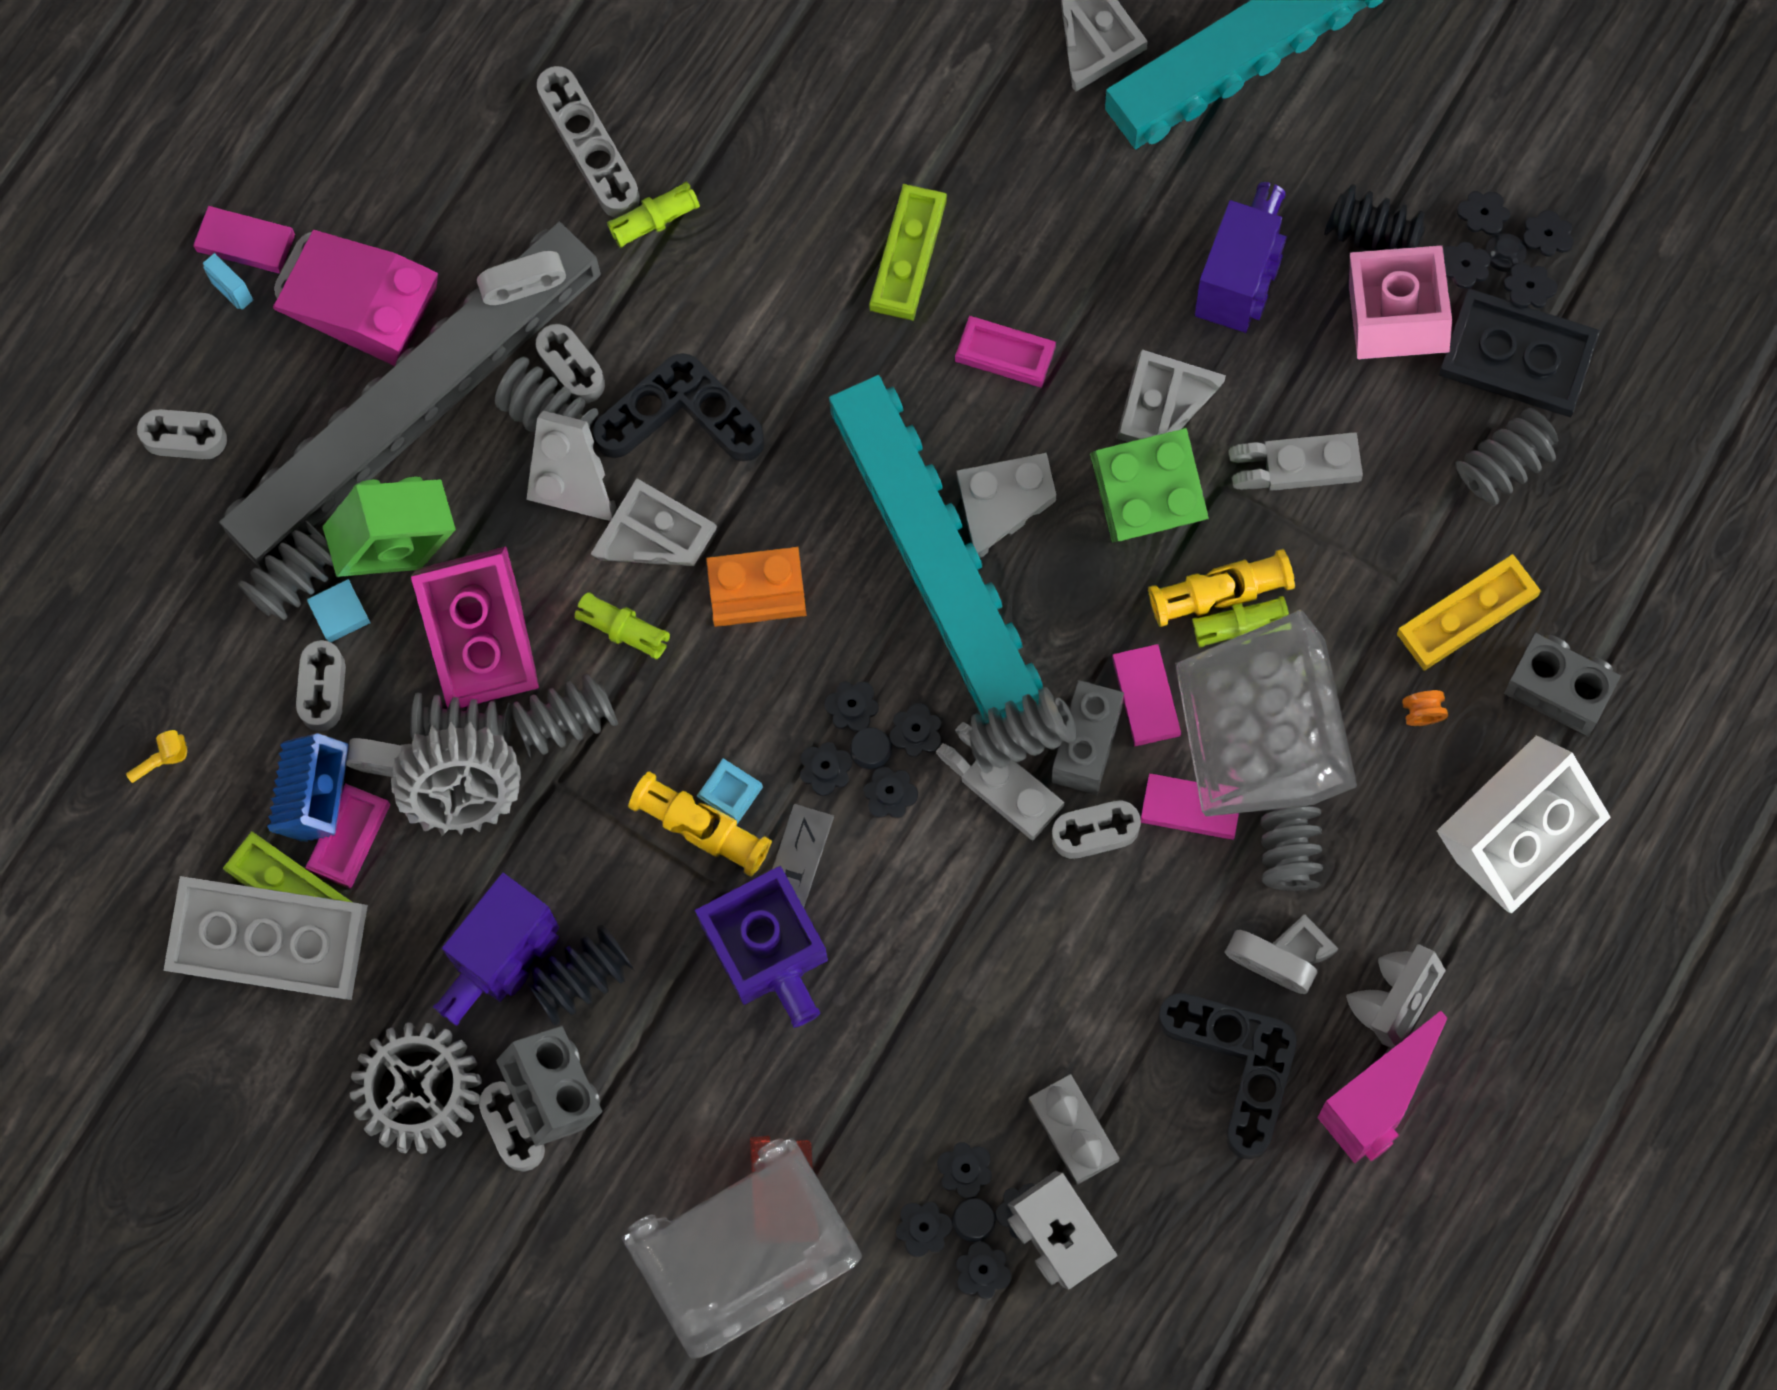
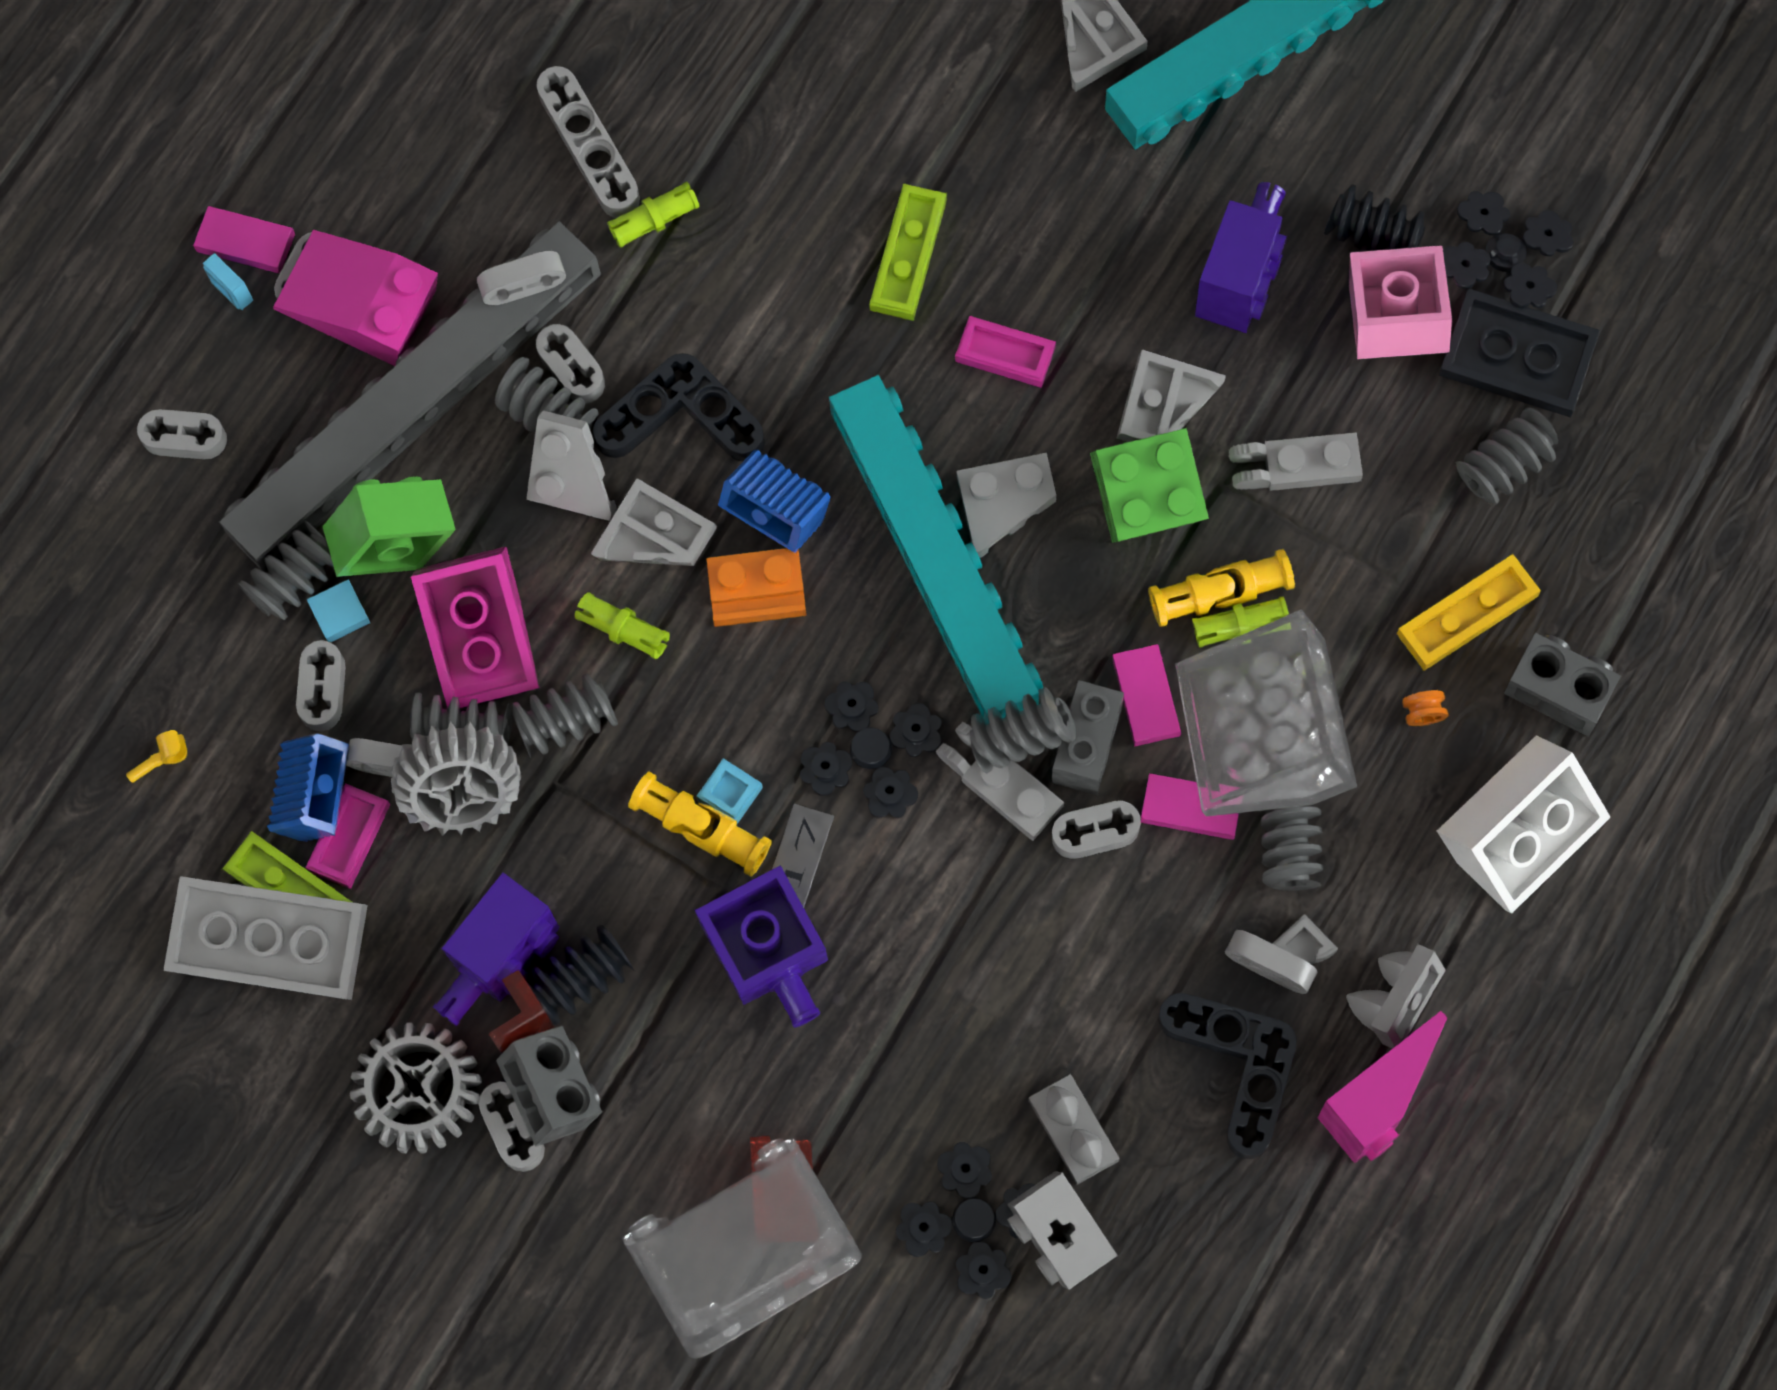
(527, 1023): none -> clear red panel
(774, 500): none -> blue brick

